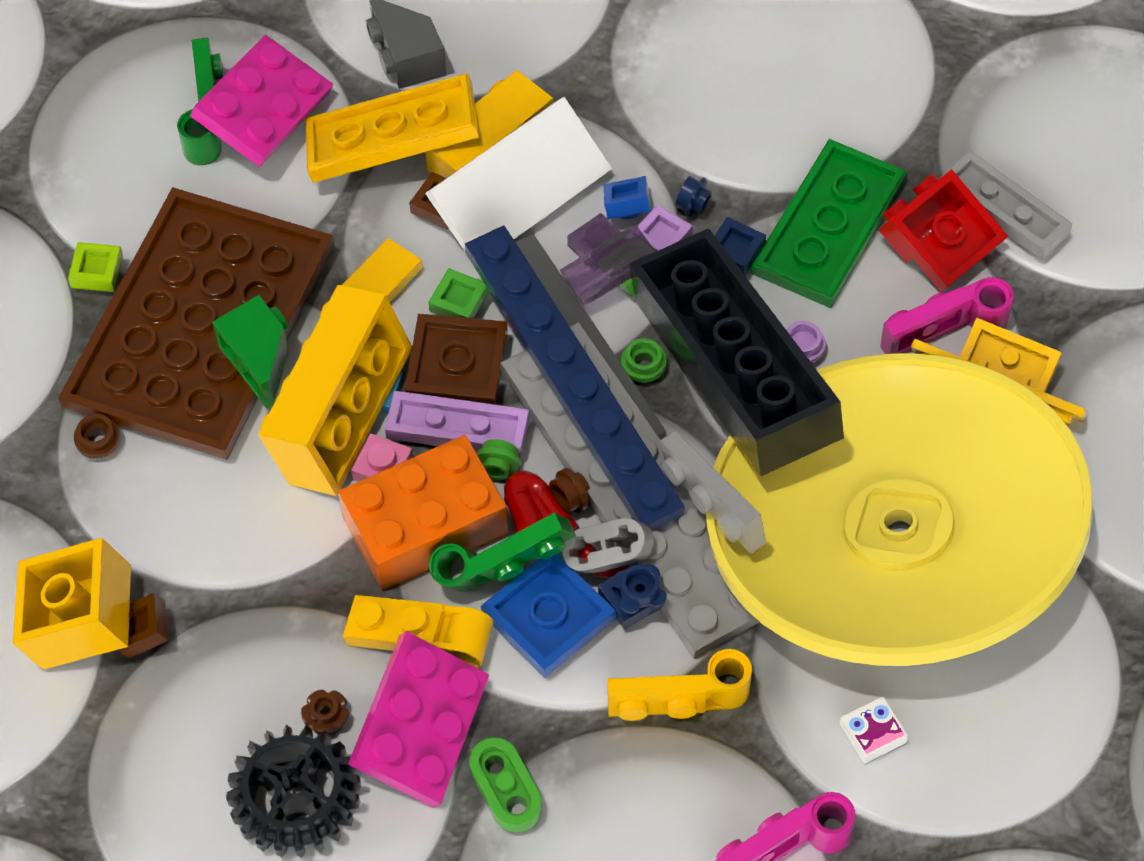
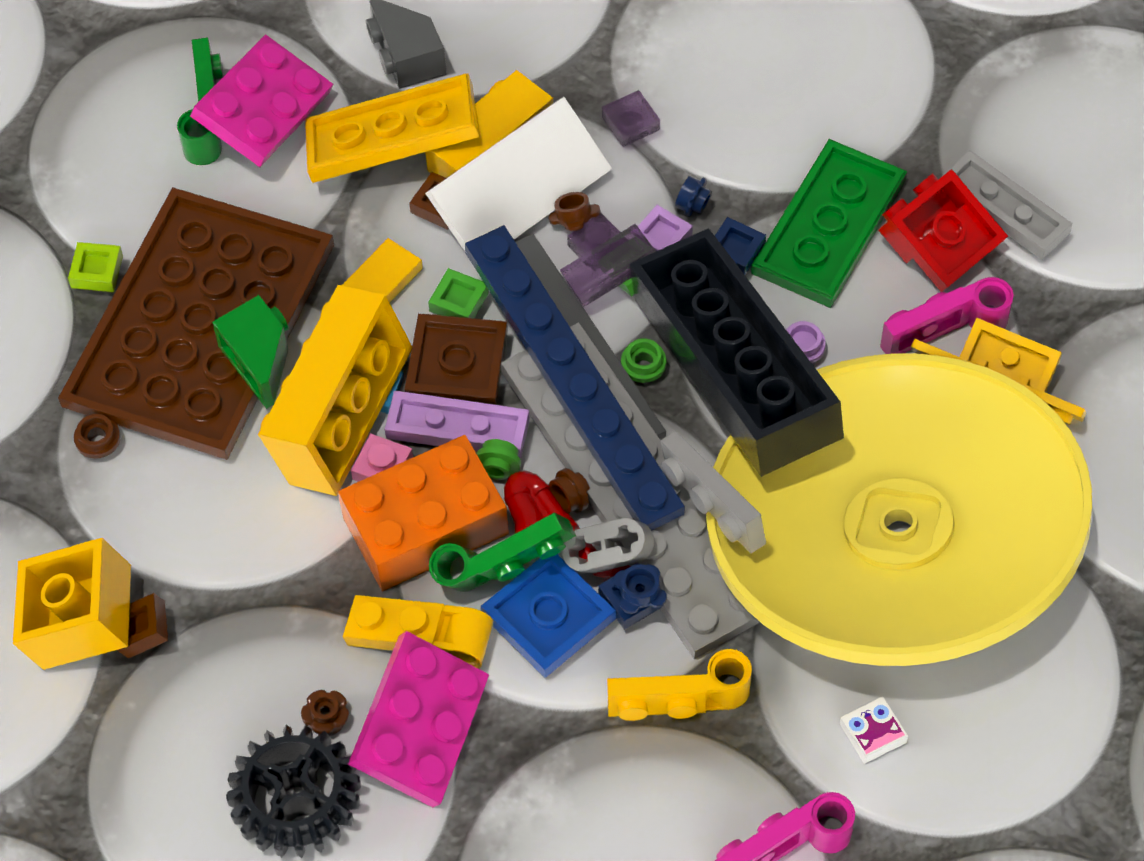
(506, 787): bright green plate -> none
(573, 211): none -> reddish brown plate
(626, 198): blue plate -> none
(630, 118): none -> clear purple plate

